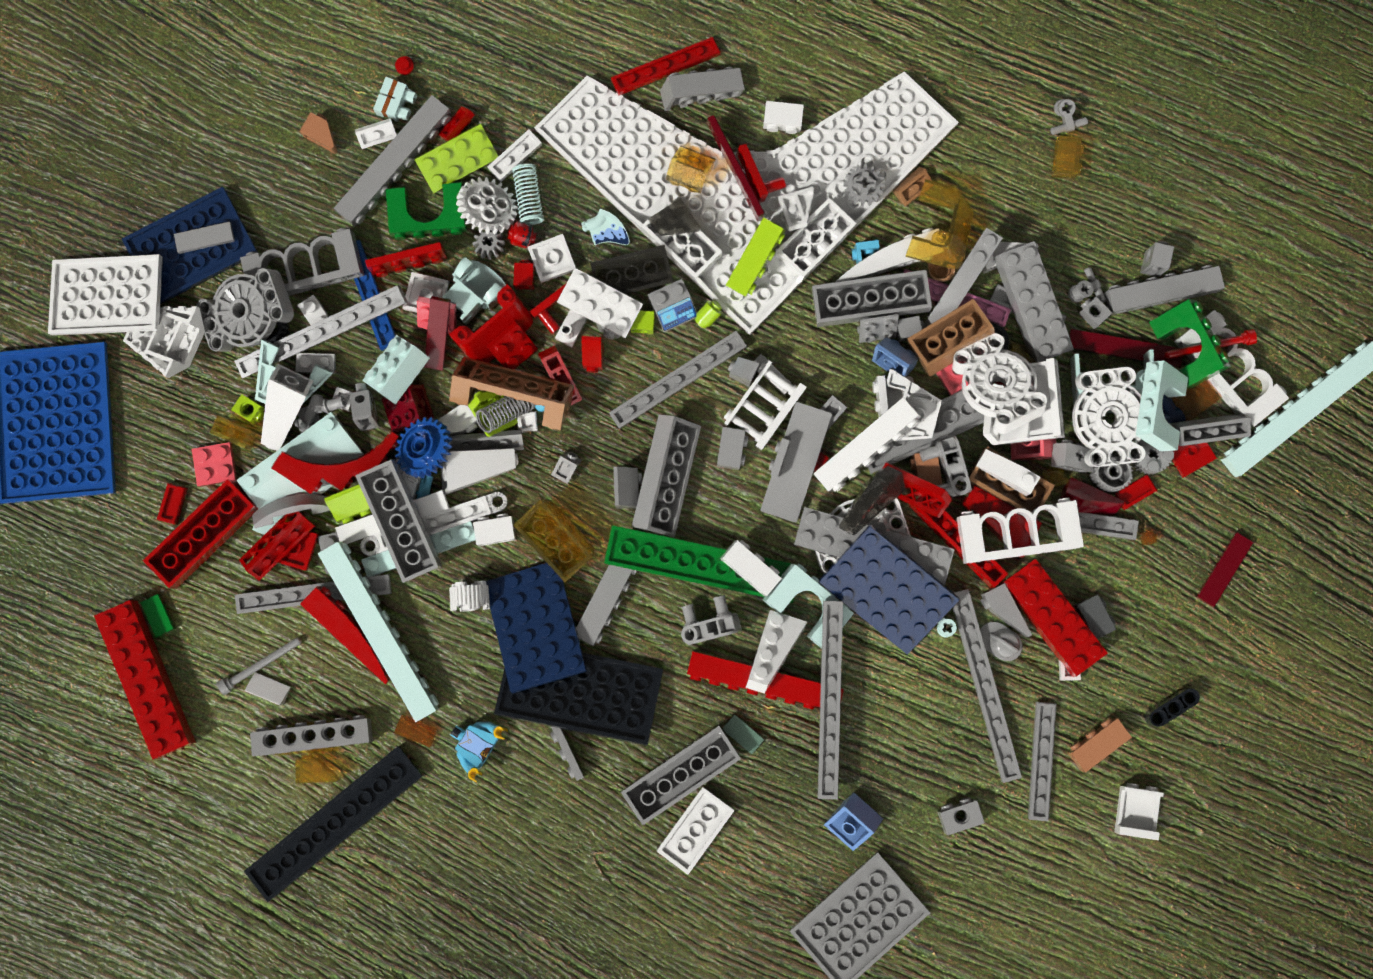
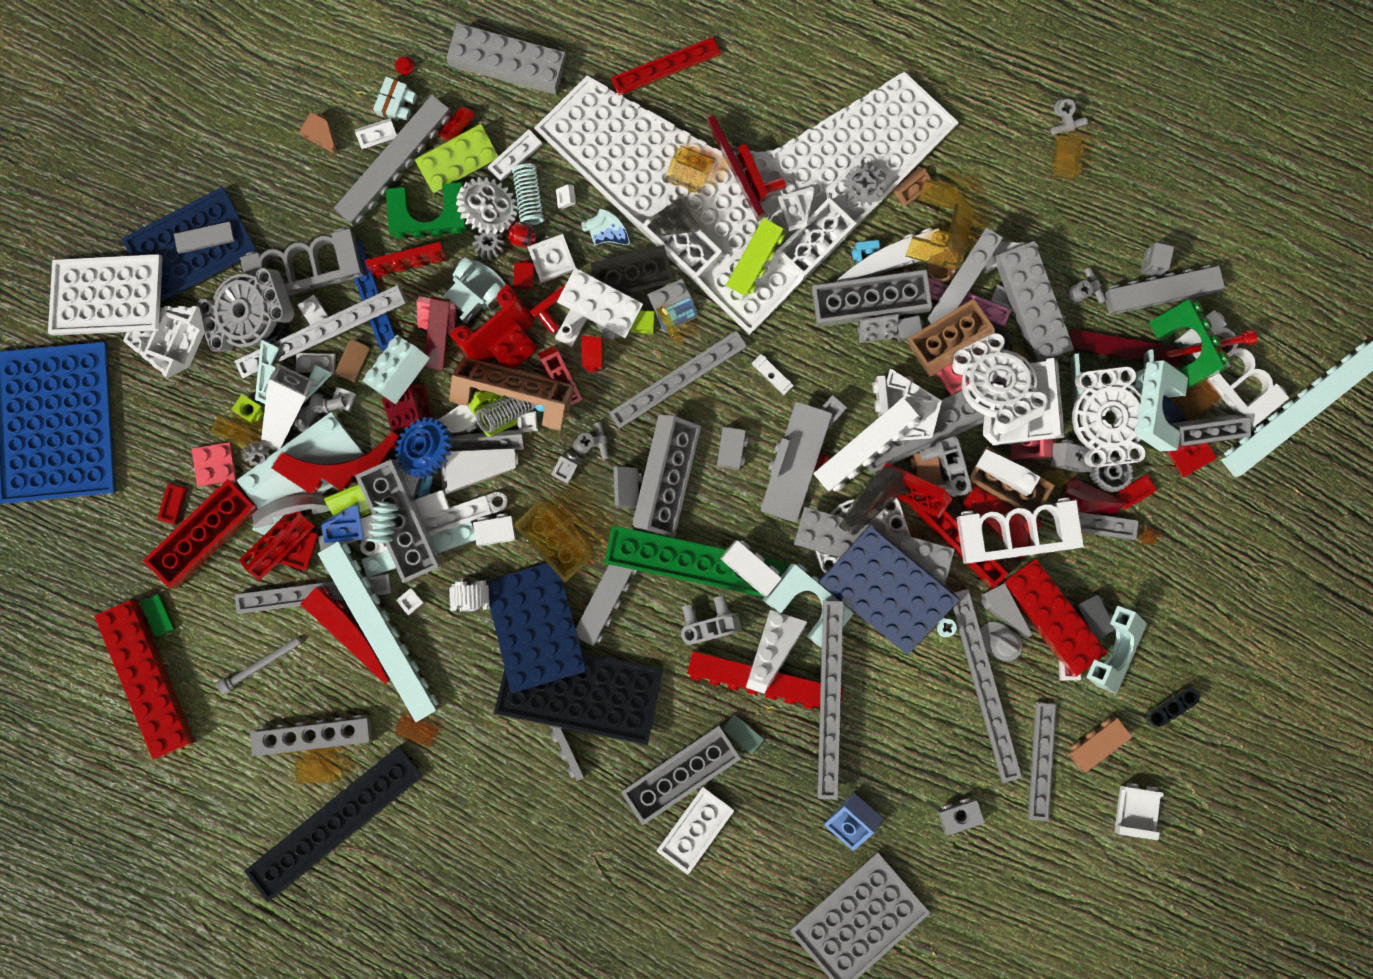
(255, 453): none -> light grey gear
(268, 689): white slope -> none
(343, 525): none -> blue wing
(352, 360): none -> medium nougat slope
(363, 408): light grey torso -> none
(383, 522): none -> light aqua piece
(410, 601): none -> white plate
(423, 286): white plate -> none
(476, 745): torso -> none
(506, 59): none -> light grey brick
(565, 196): none -> white plate
(600, 440): none -> light grey piece
(669, 325): none -> clear yellow tile
(701, 87): light grey wedge -> none
(708, 314): lime brick -> none
(743, 370): light grey slope -> none
(771, 421): white fence -> none
(783, 117): white brick -> none
(890, 355): medium blue slope -> none
(1103, 312): light grey brick -> none
(1129, 631): none -> light aqua arch
(1152, 465): light grey brick -> none
(1224, 569): dark red tile -> none

